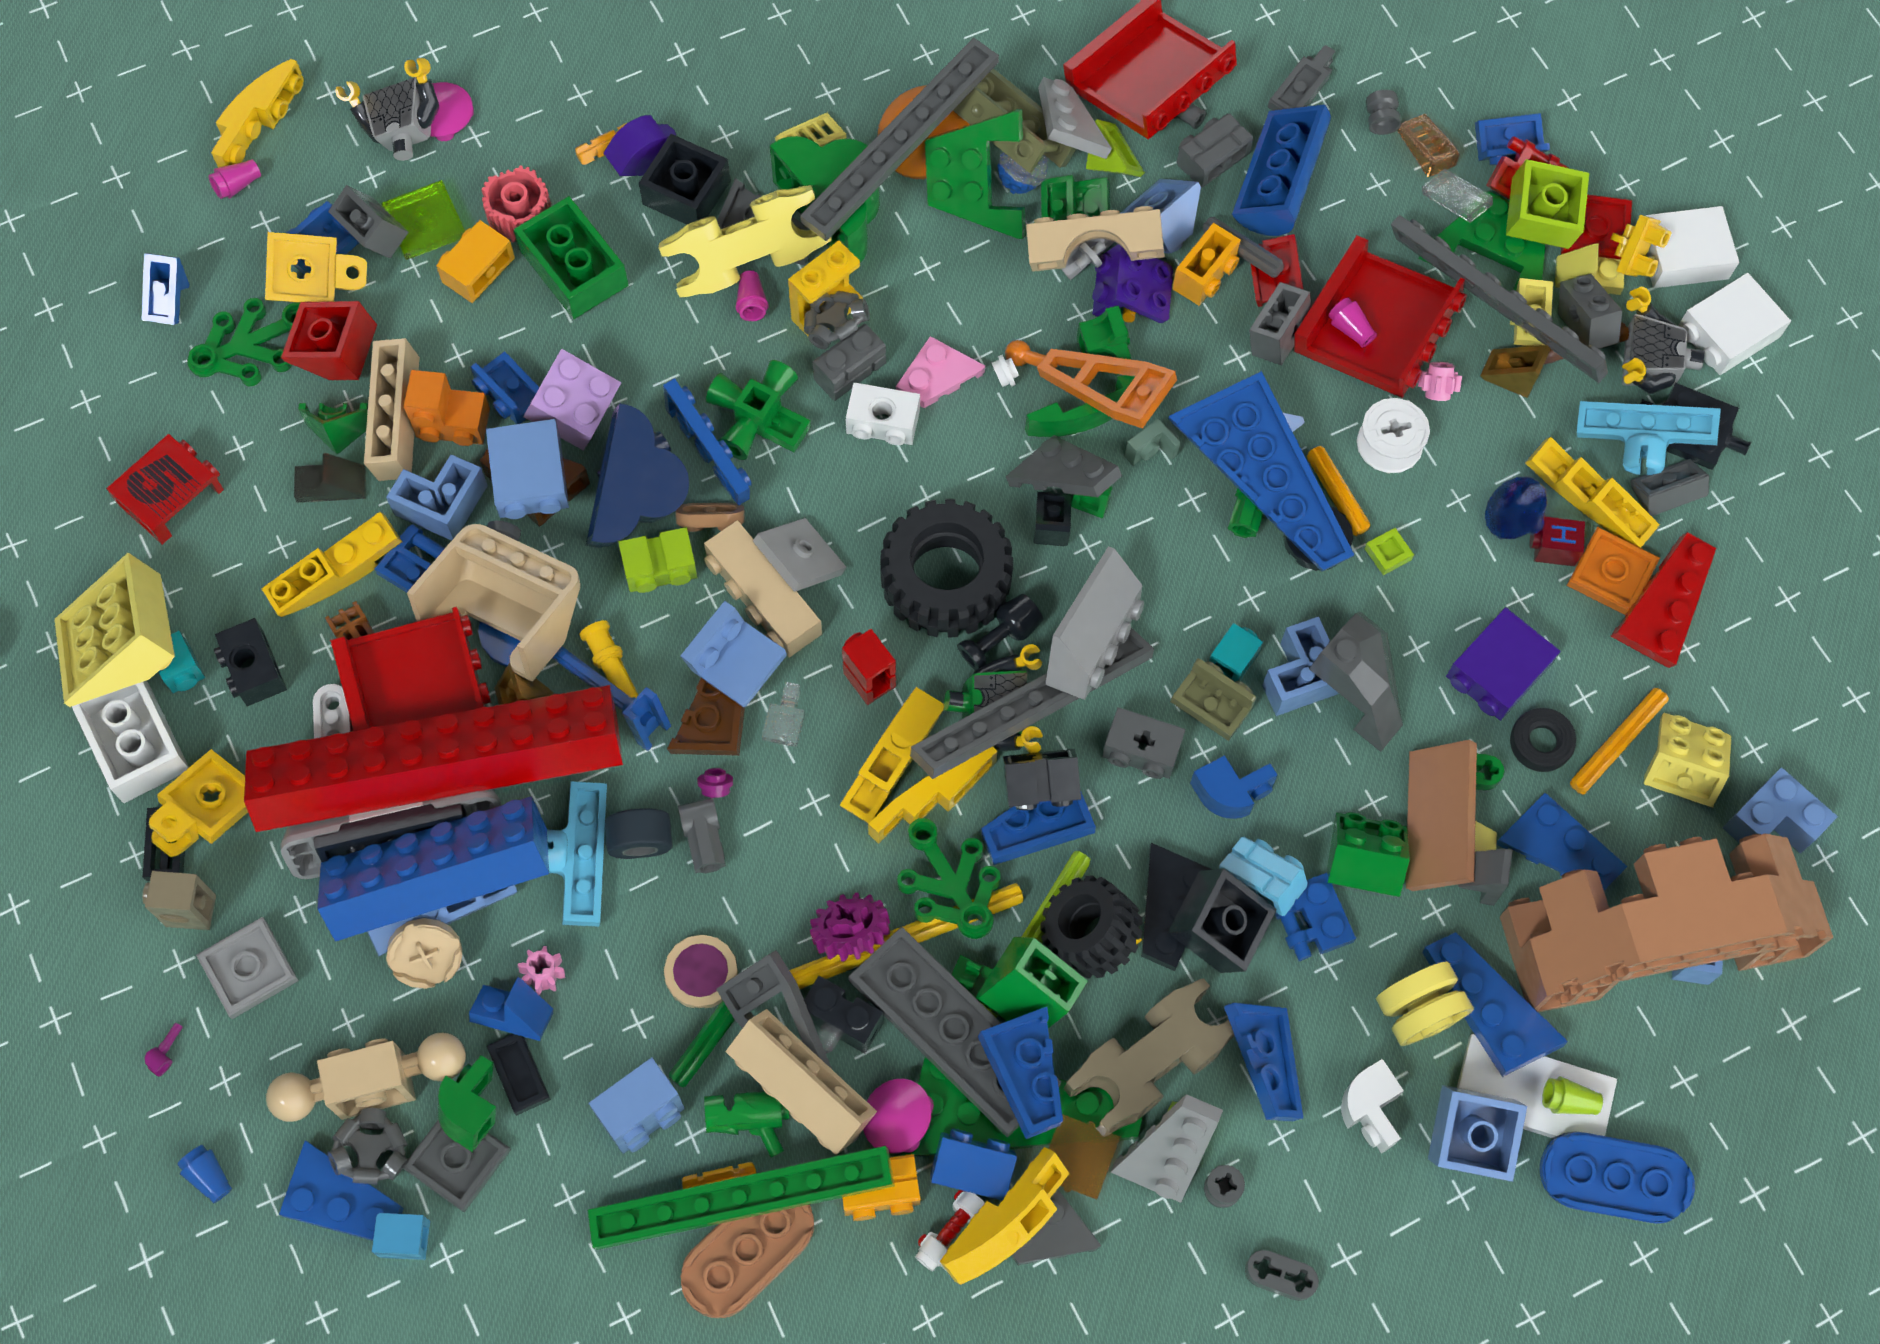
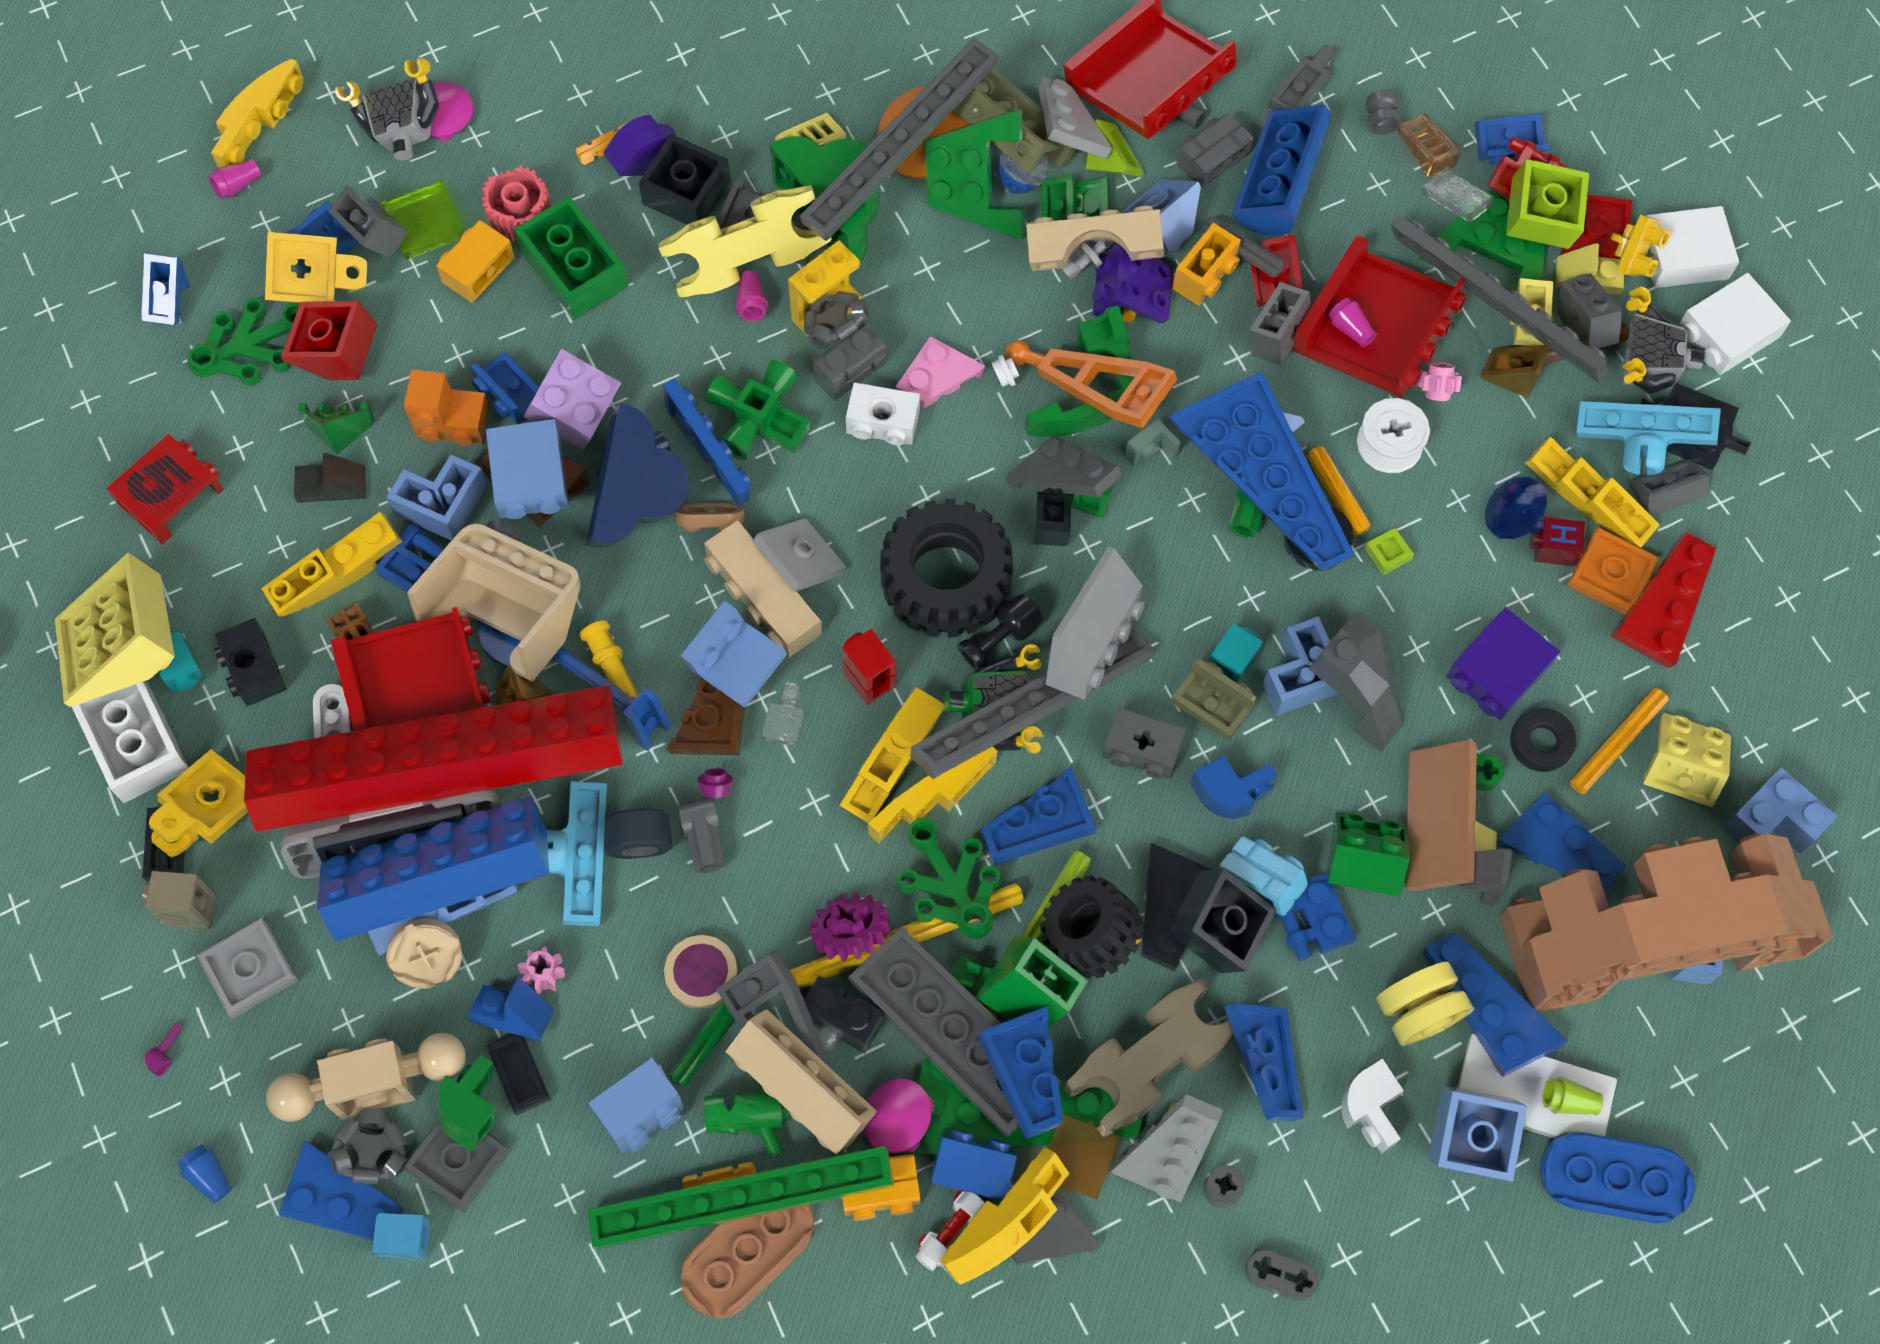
(388, 428): tan brick -> none
(658, 560): lime brick -> none
(1042, 778): black piece -> none

